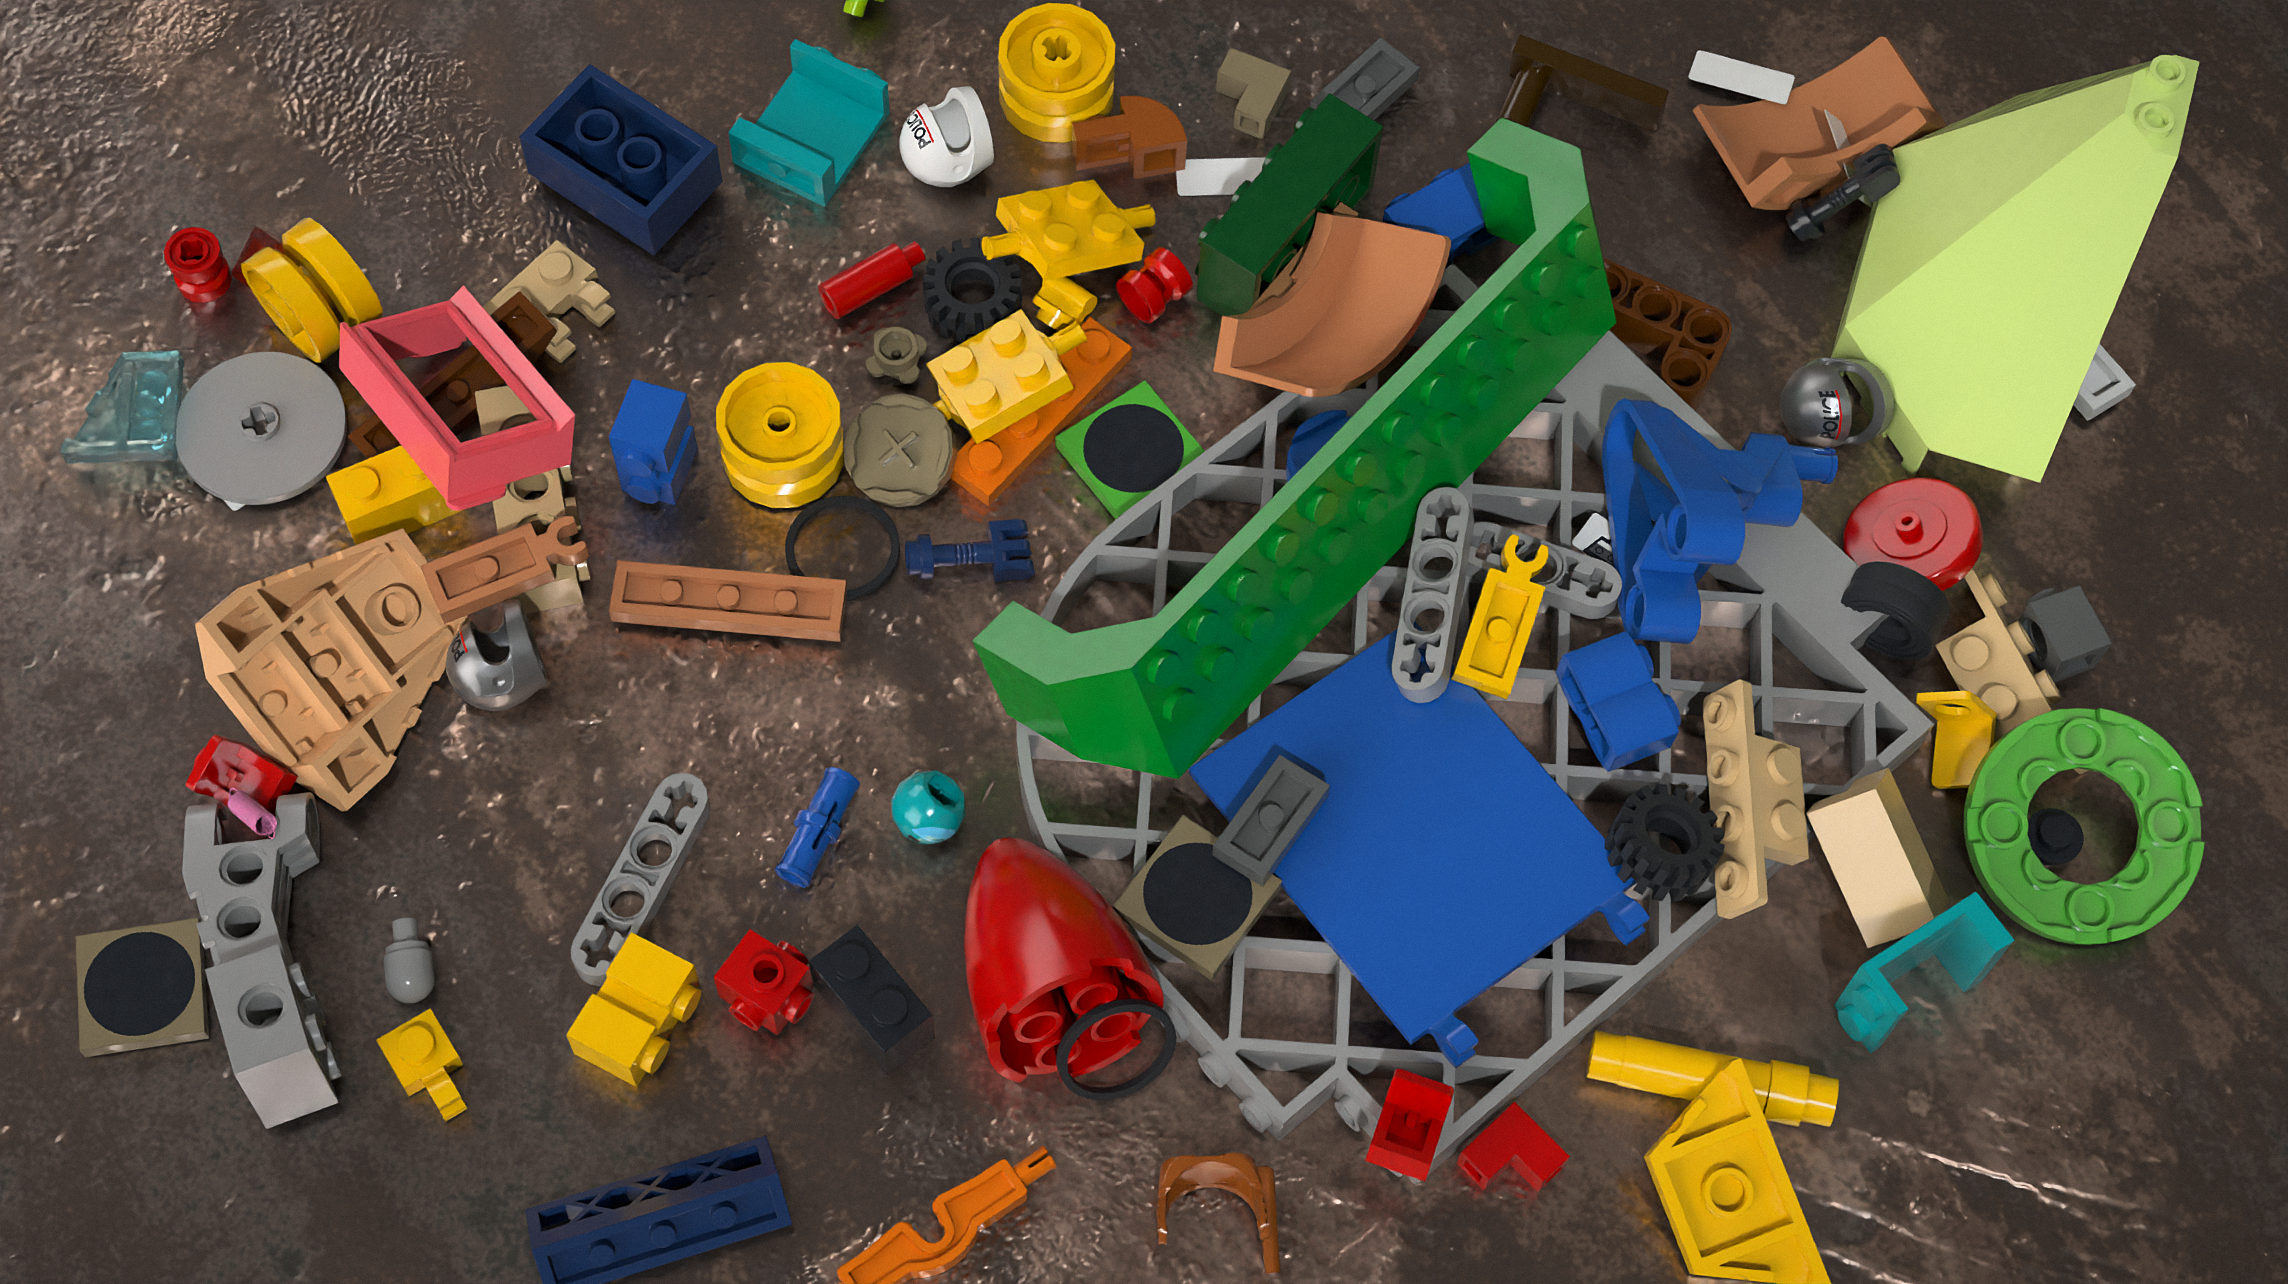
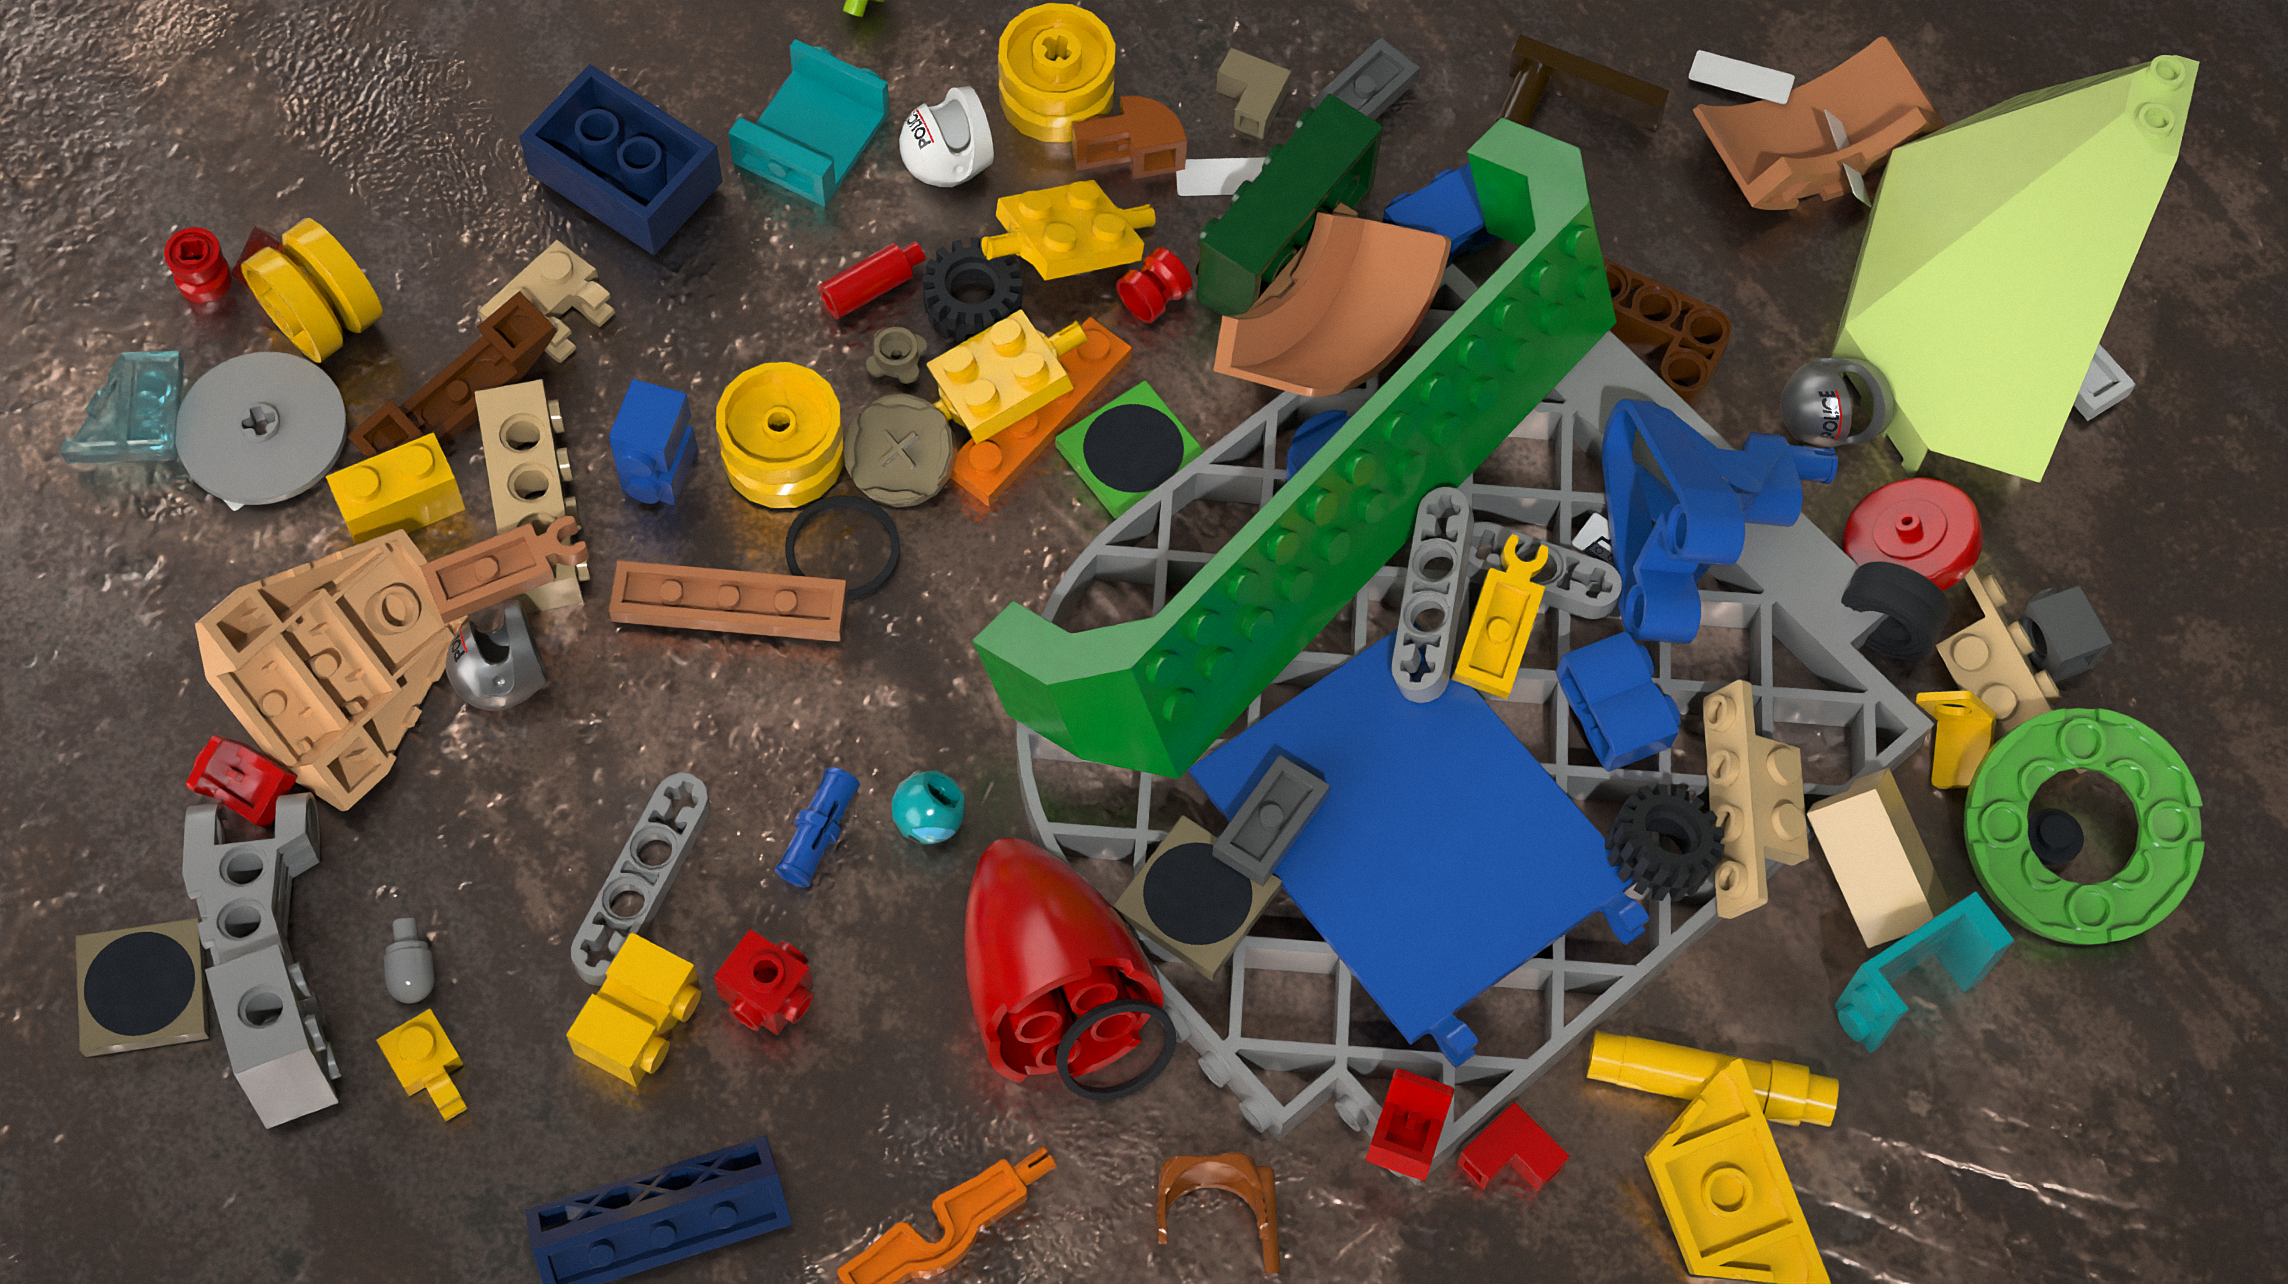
(252, 813): bright pink piece -> none
(480, 467): coral piece -> none
(872, 999): black brick -> none
(1003, 549): dark blue hinge -> none
(1063, 302): yellow plate -> none
(1874, 177): black hinge -> none

